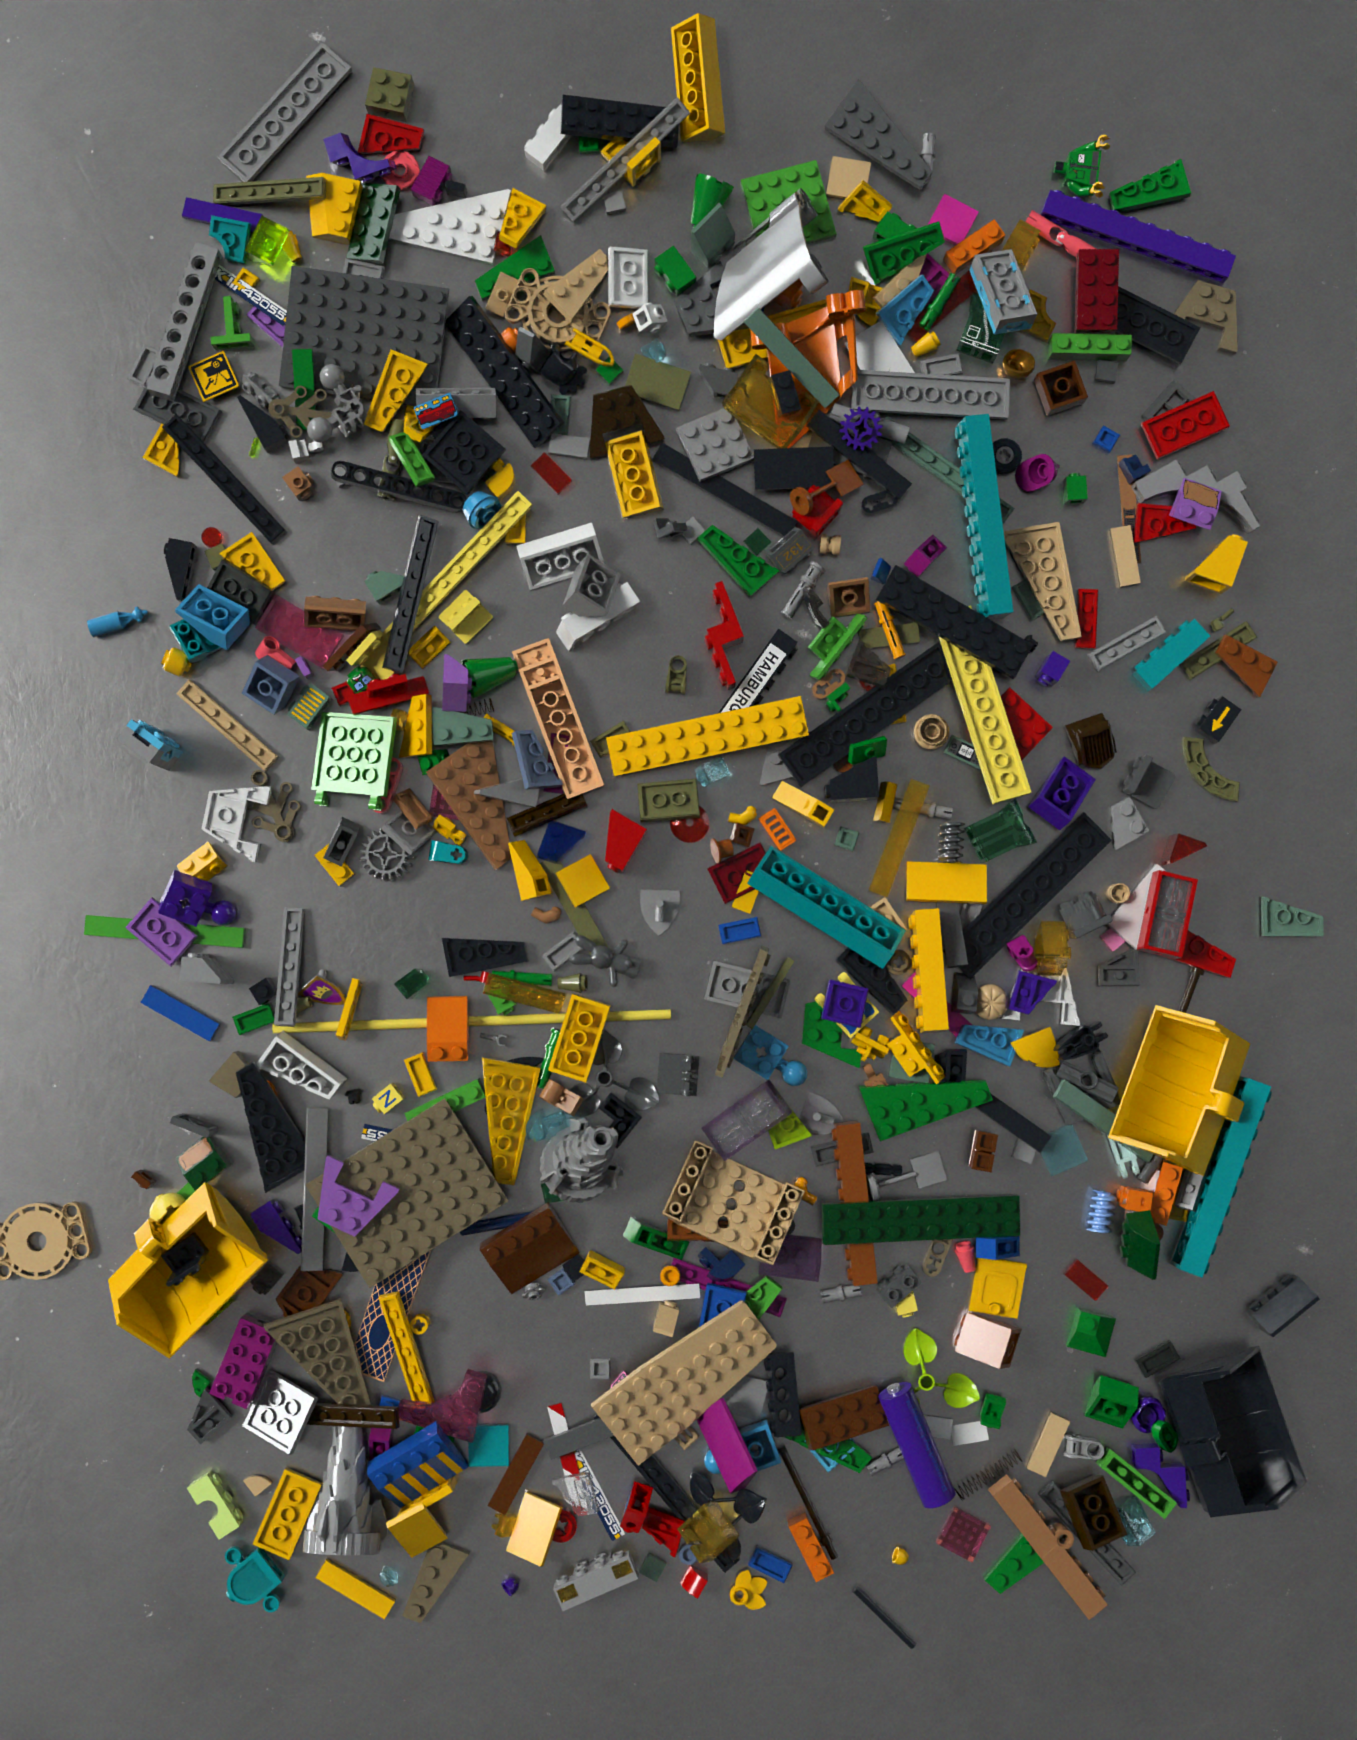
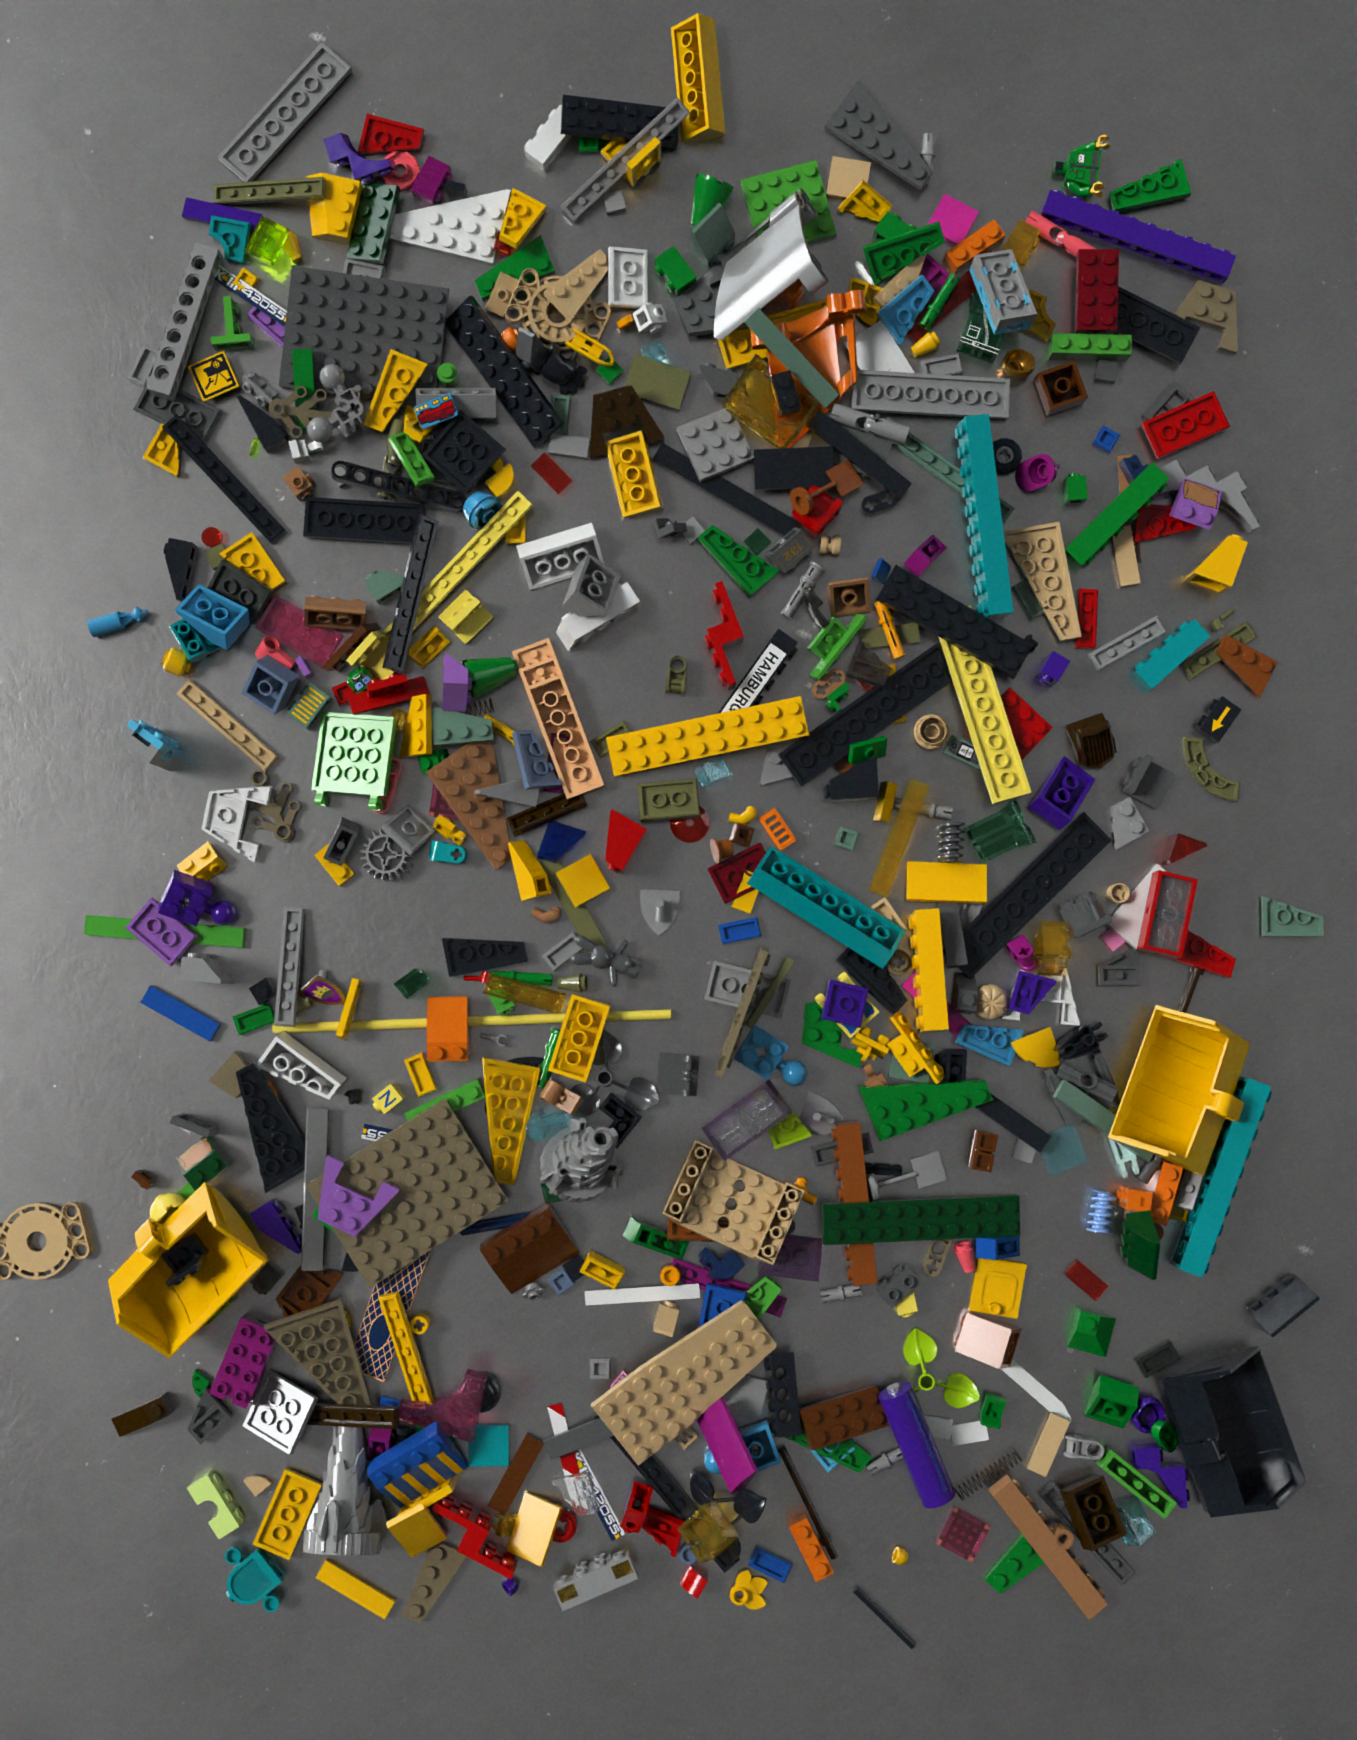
(143, 1415): none -> dark brown slope
(361, 520): none -> black plate
(388, 1576): clear light blue plate -> none
(389, 94): olive brick -> none
(401, 1434): none -> black wheel
(412, 808): medium nougat tile -> none
(448, 375): none -> bright green brick
(473, 1539): none -> red bracket
(652, 1567): sand green tile -> none
(803, 804): yellow slope -> none
(870, 431): dark purple gear -> none
(1036, 1390): none -> white sticker
(1120, 510): none -> green brick

